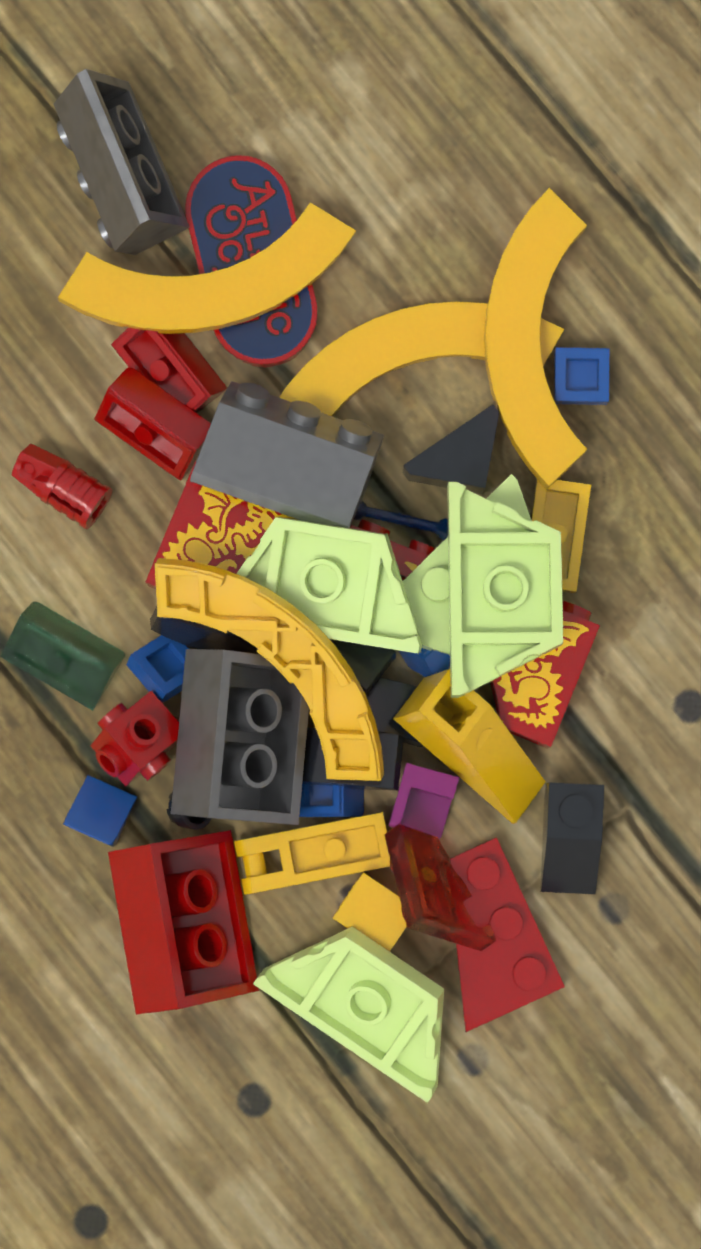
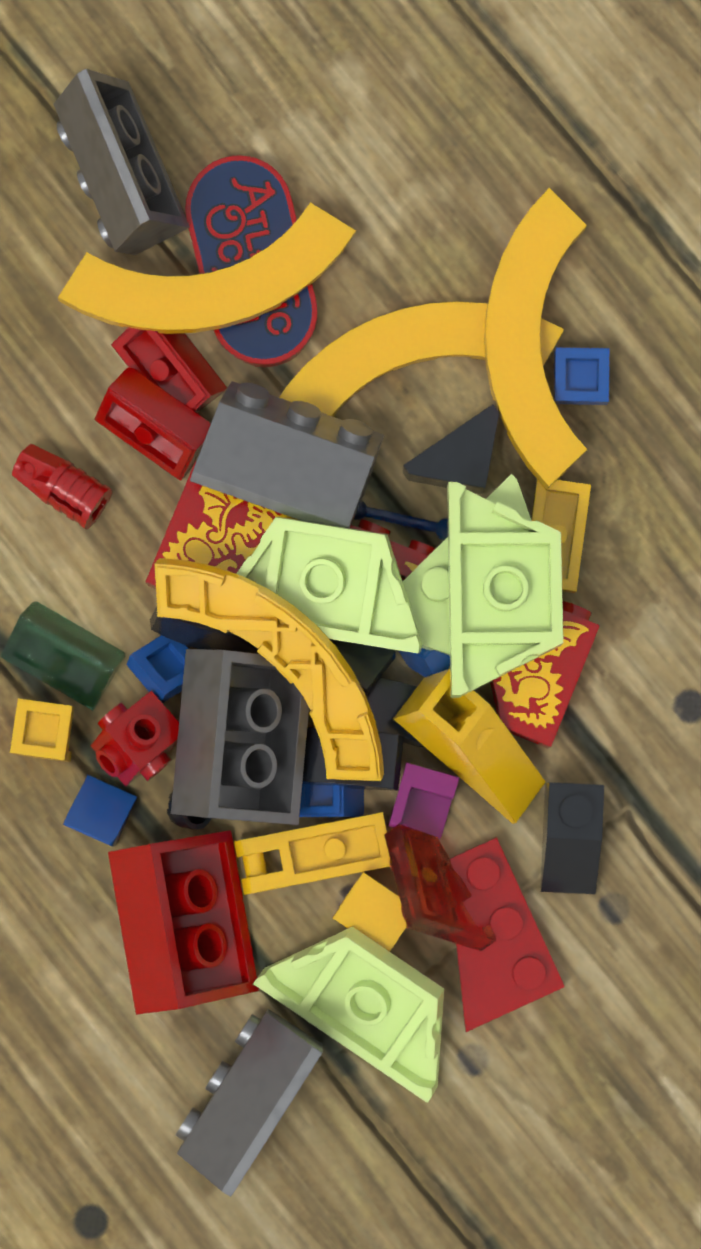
(42, 730): none -> yellow panel
(247, 1099): none -> flat silver slope

